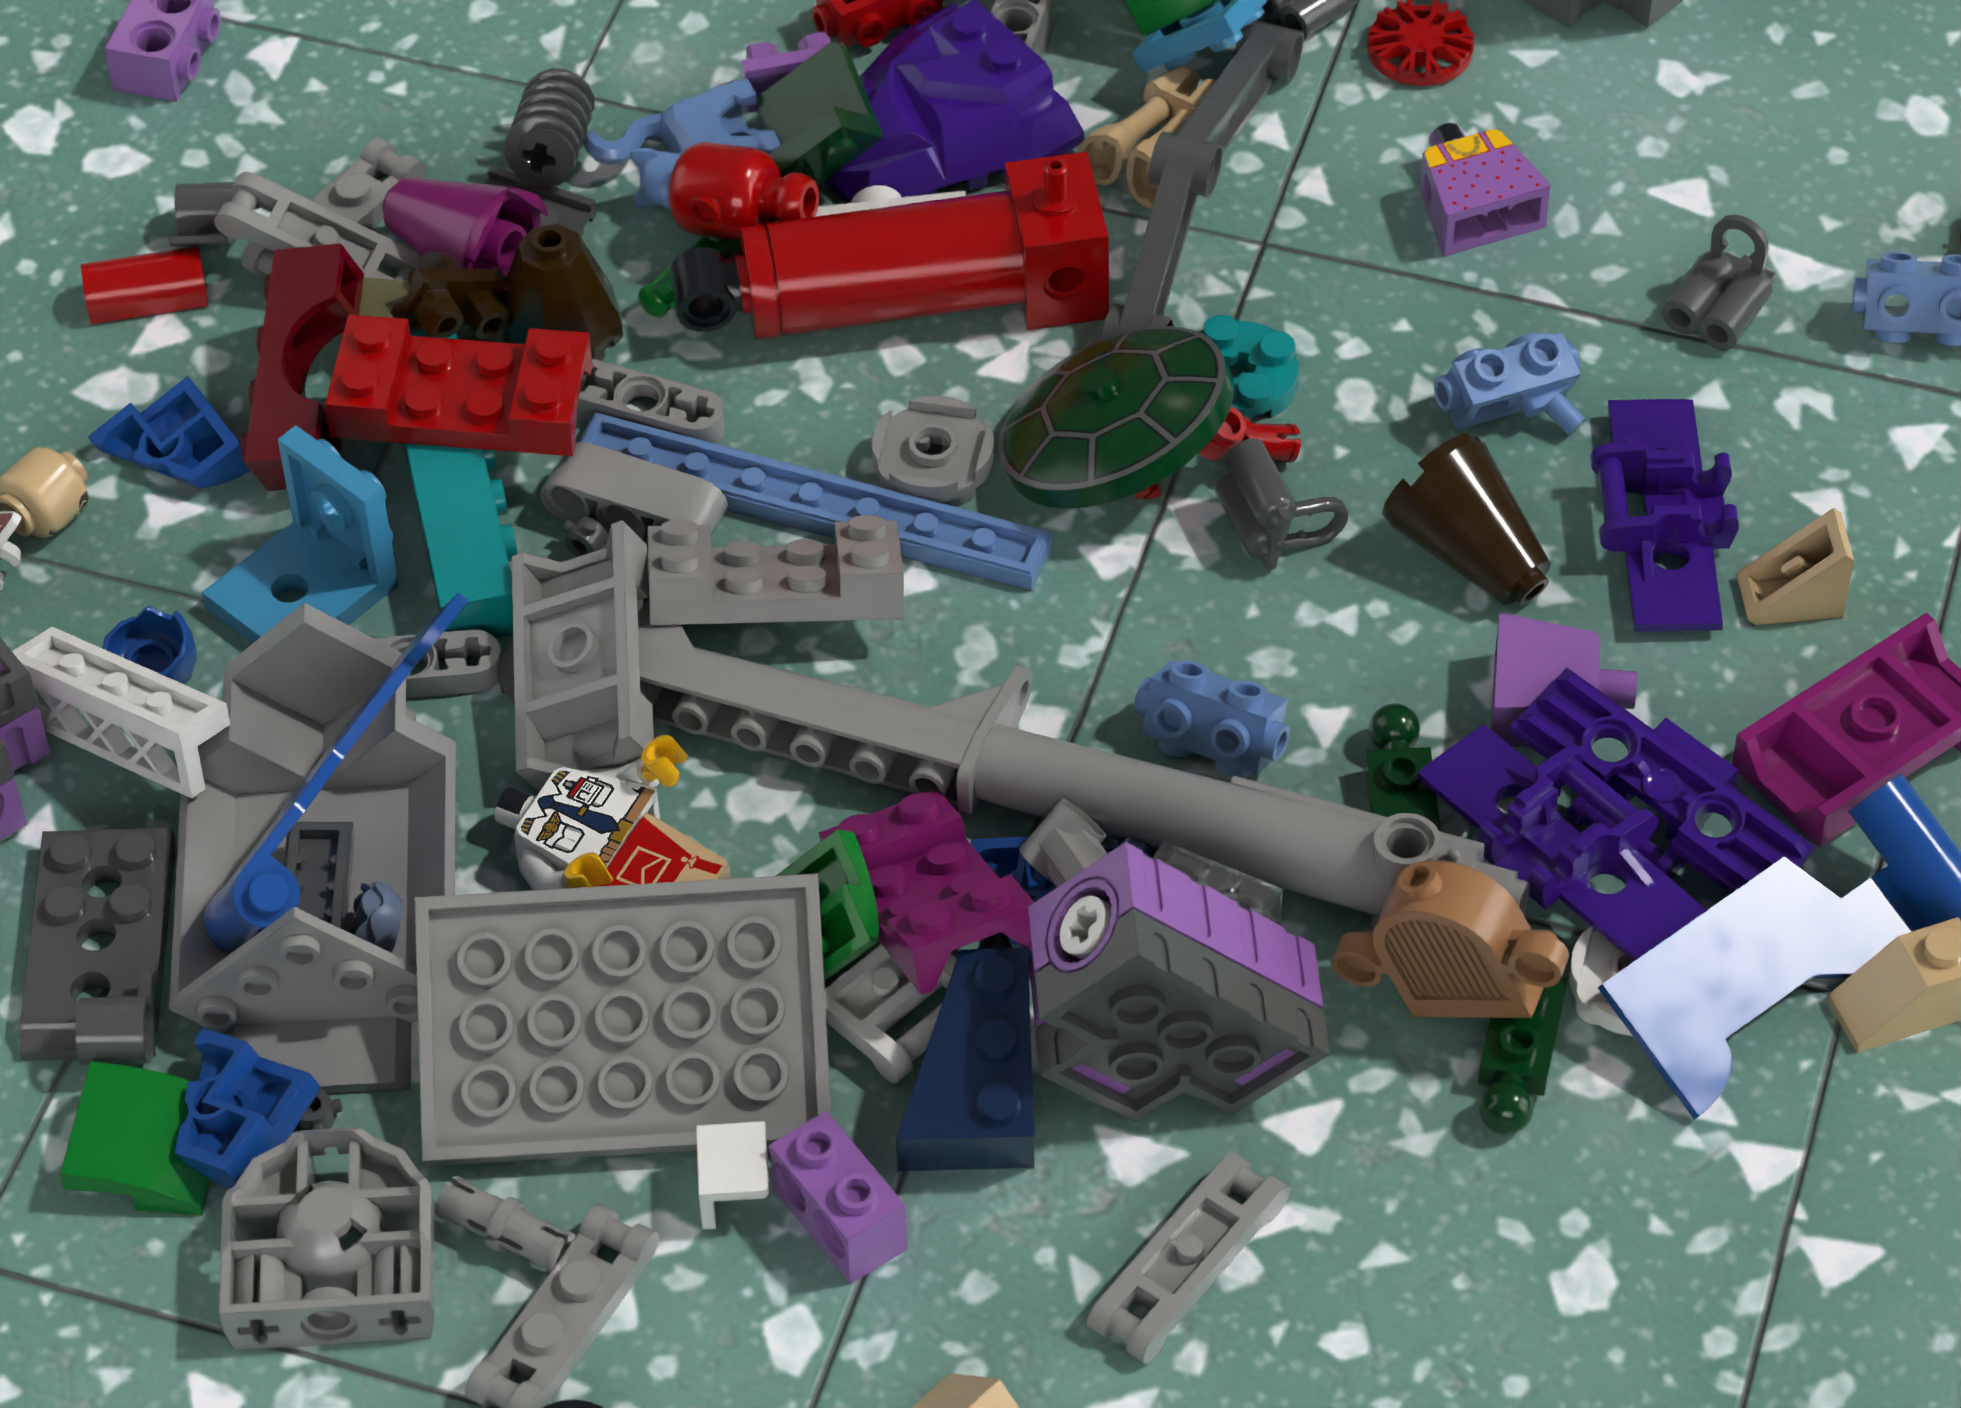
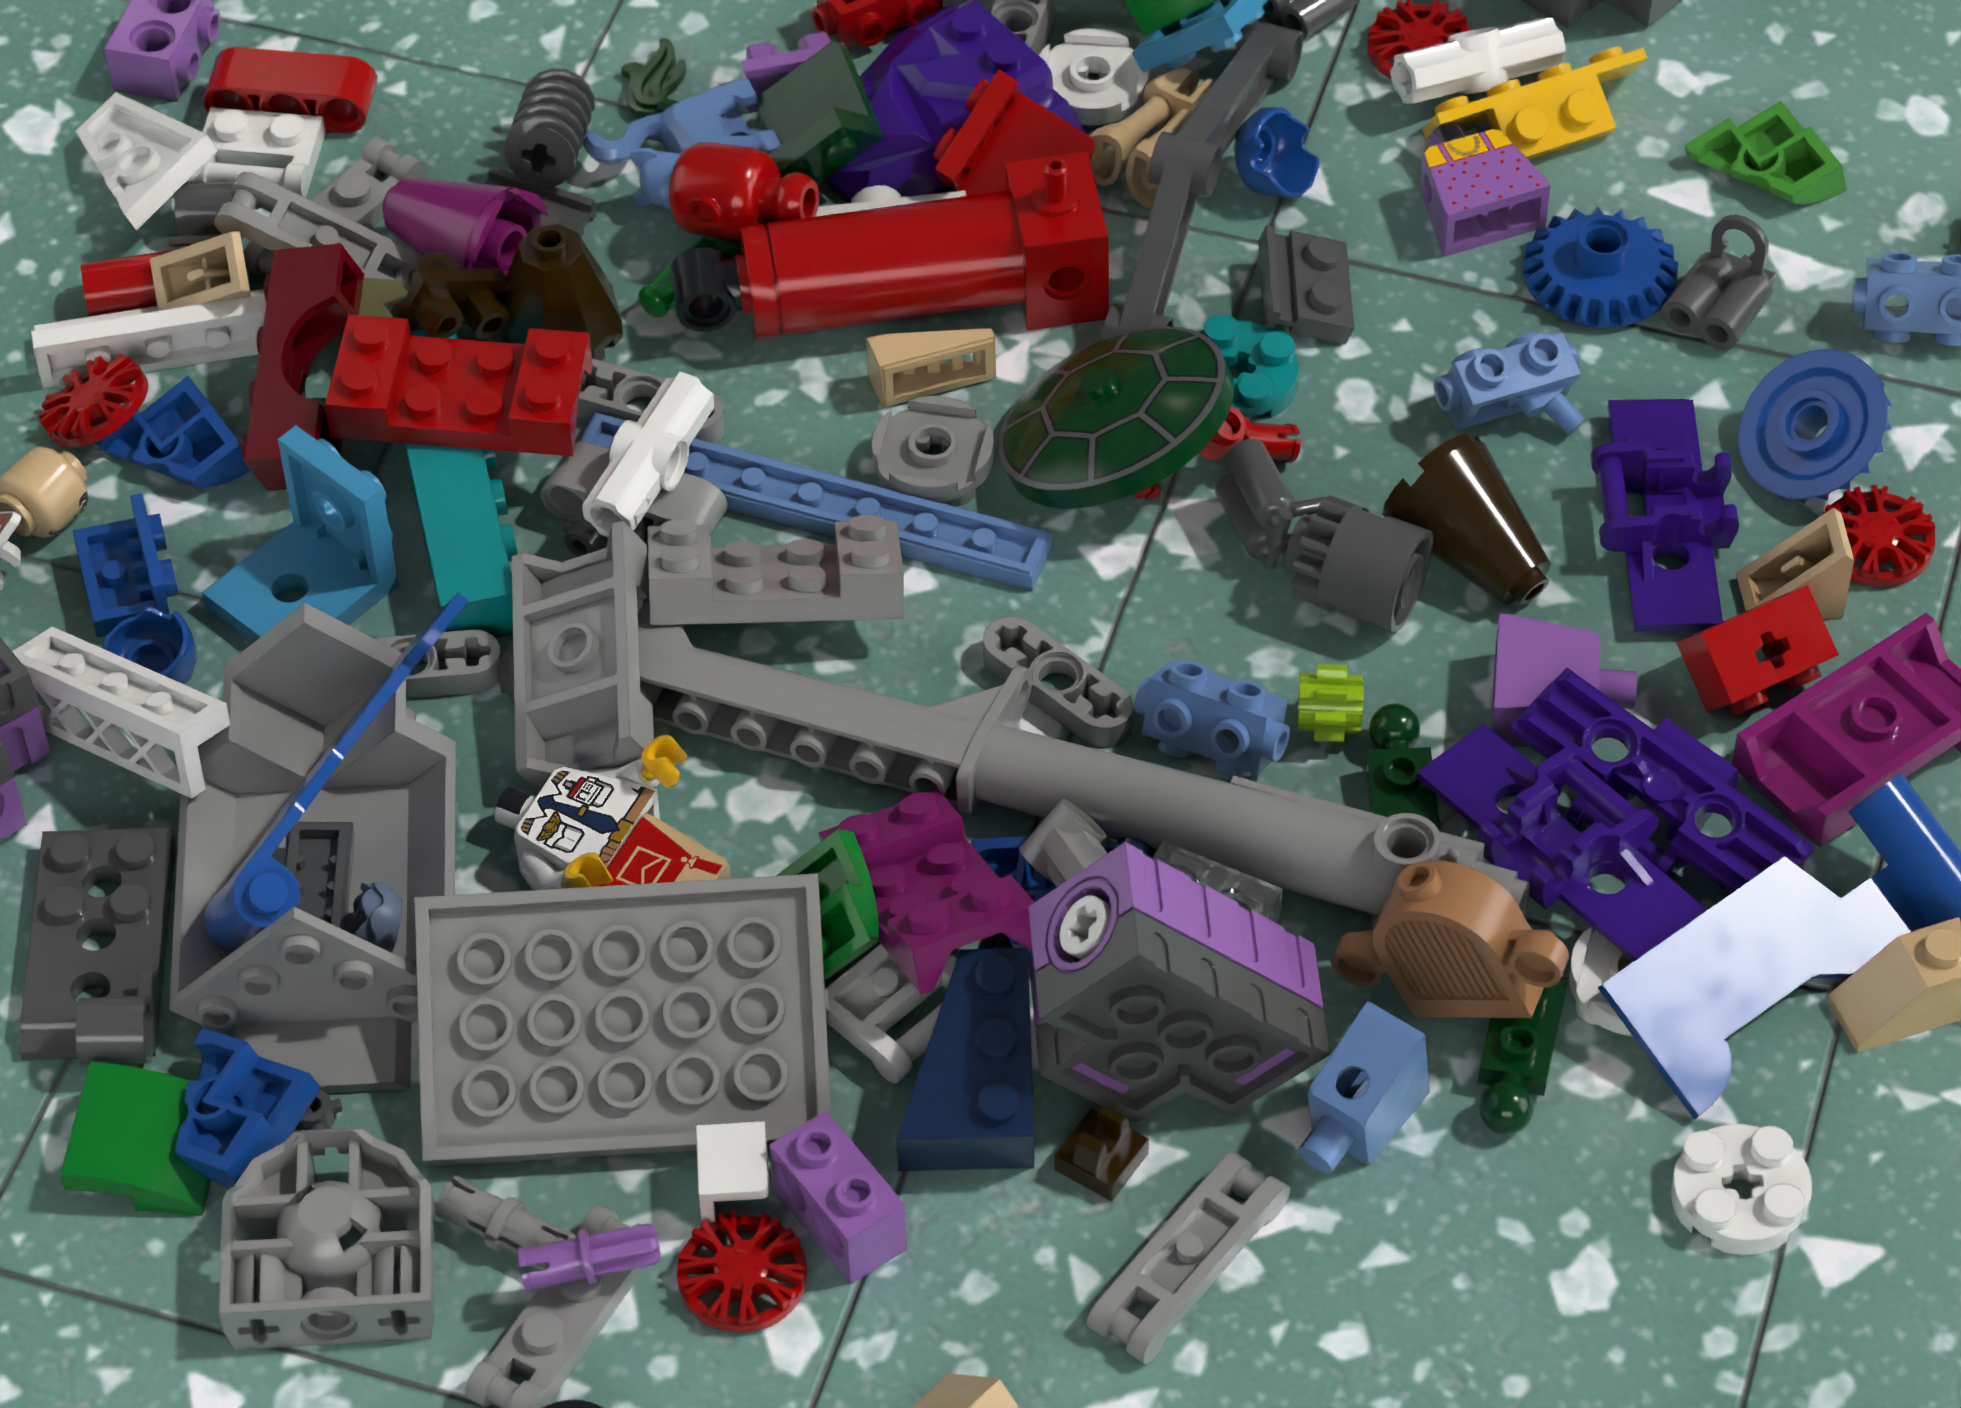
(94, 400): none -> red wheel
(124, 568): none -> blue bracket
(143, 154): none -> white wing
(151, 337): none -> white fence
(201, 273): none -> tan slope
(264, 143): none -> white plate
(293, 84): none -> red beam
(590, 1256): none -> medium lavender axle
(649, 454): none -> white piece
(653, 81): none -> dark green piece
(741, 1271): none -> red wheel
(910, 366): none -> tan slope
(1001, 130): none -> red bracket
(1066, 705): none -> light grey beam
(1101, 52): none -> white plate
(1102, 1152): none -> dark brown tile
(1273, 154): none -> blue hair
(1306, 285): none -> dark grey plate
(1330, 703): none -> lime gear
(1359, 562): none -> dark grey gear
(1365, 1090): none -> medium blue torso
(1477, 60): none -> white piece
(1550, 113): none -> yellow bracket
(1600, 269): none -> blue gear
(1749, 1154): none -> white plate
(1772, 155): none -> bright green slope
(1787, 632): none -> red brick
(1792, 407): none -> blue gear
(1883, 537): none -> red wheel

